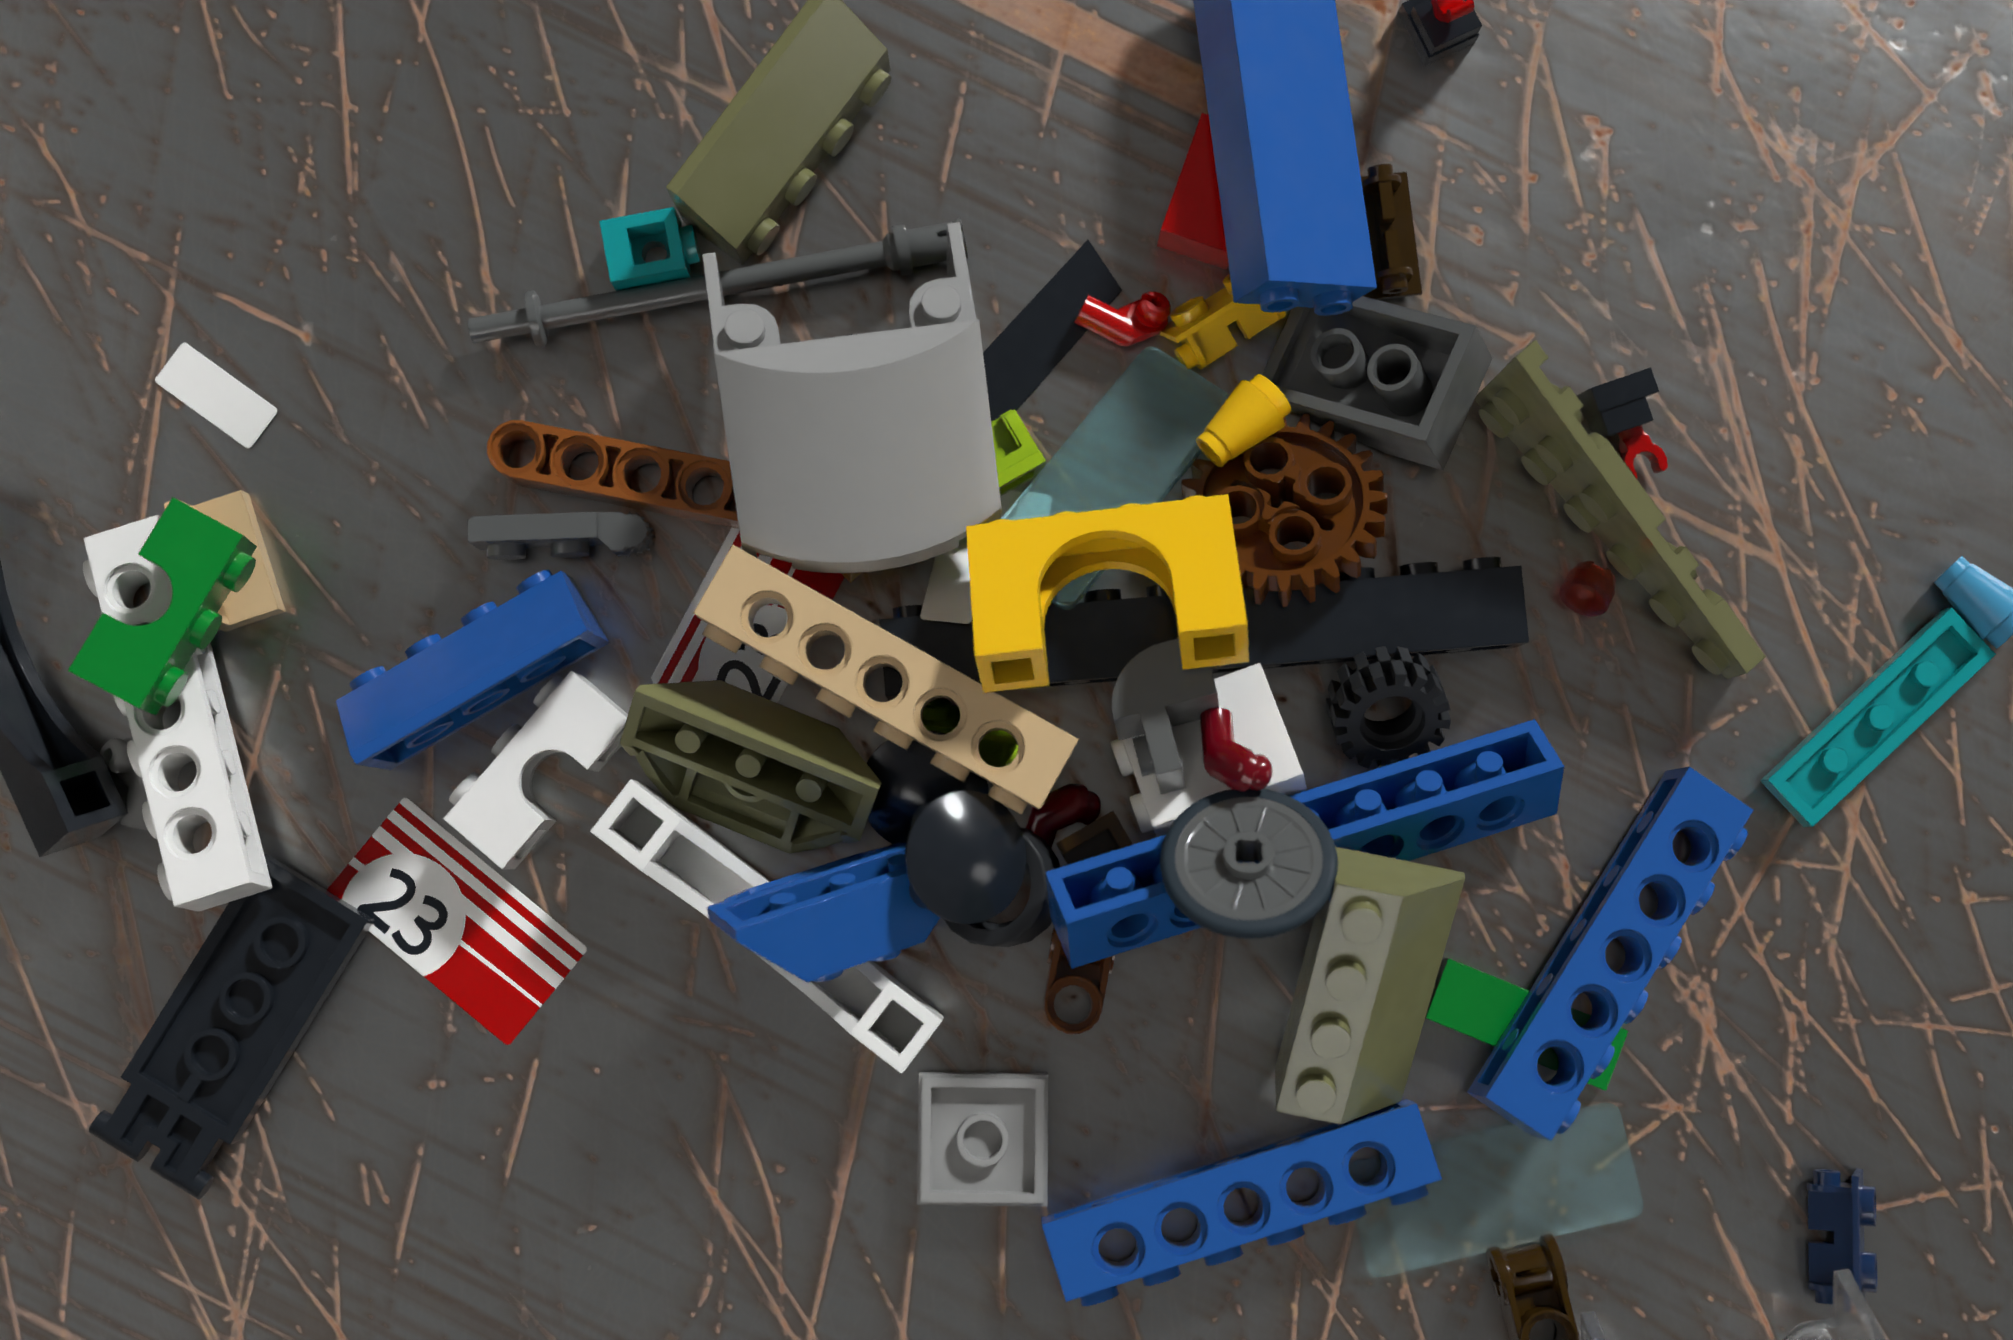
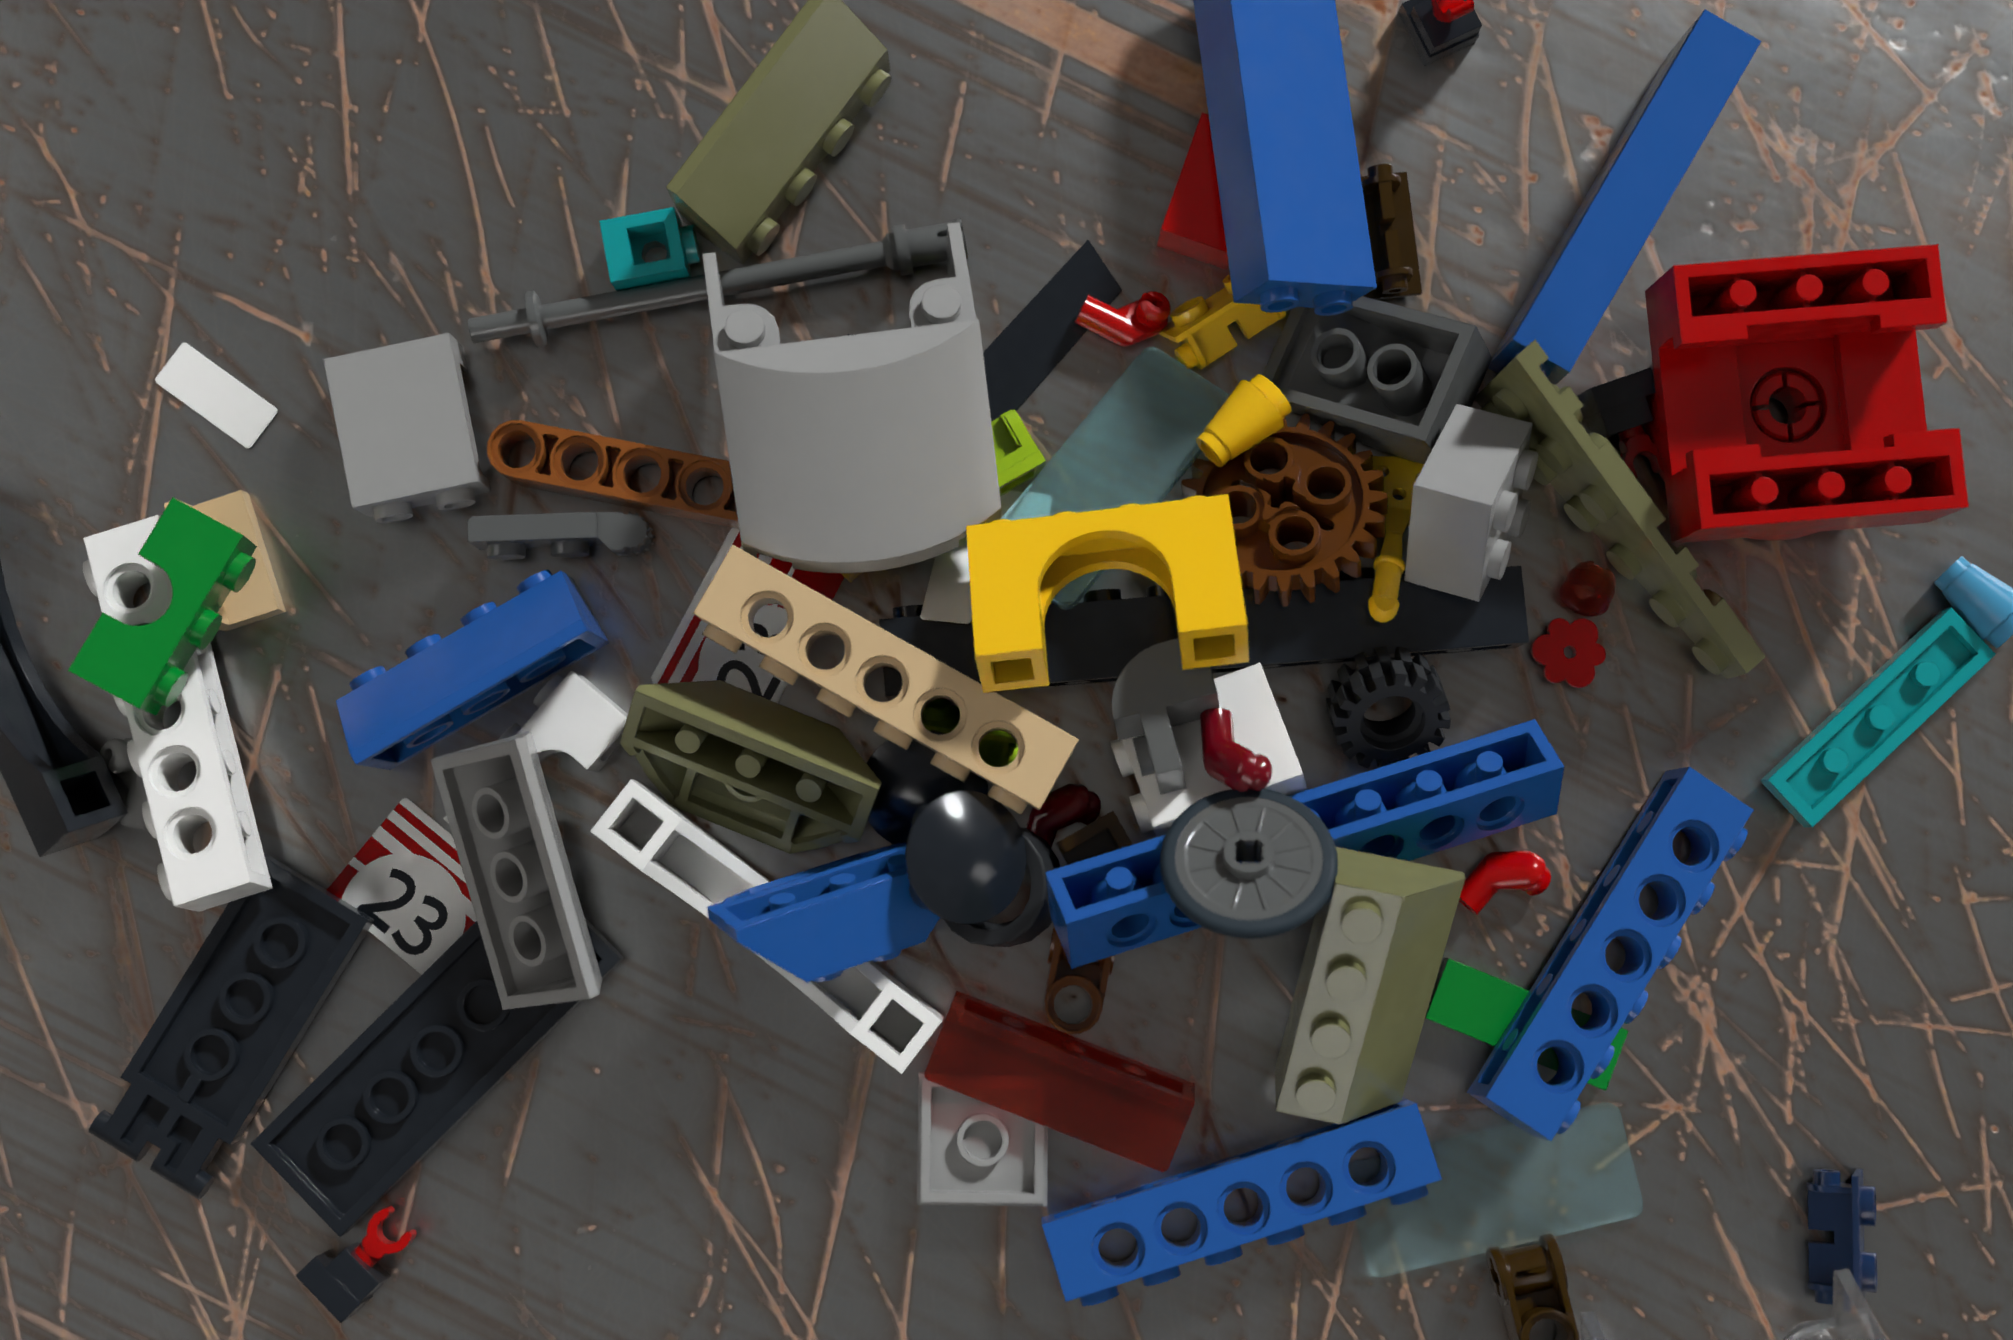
(354, 1274): none -> black piece
(405, 427): none -> light grey panel
(407, 1082): none -> black plate
(518, 873): none -> light grey slope
(1061, 1082): none -> clear red panel
(1390, 565): none -> yellow piece
(1470, 502): none -> light grey brick
(1504, 871): none -> red arm
(1581, 639): none -> red plant
(1628, 195): none -> blue brick
(1841, 356): none -> red piece

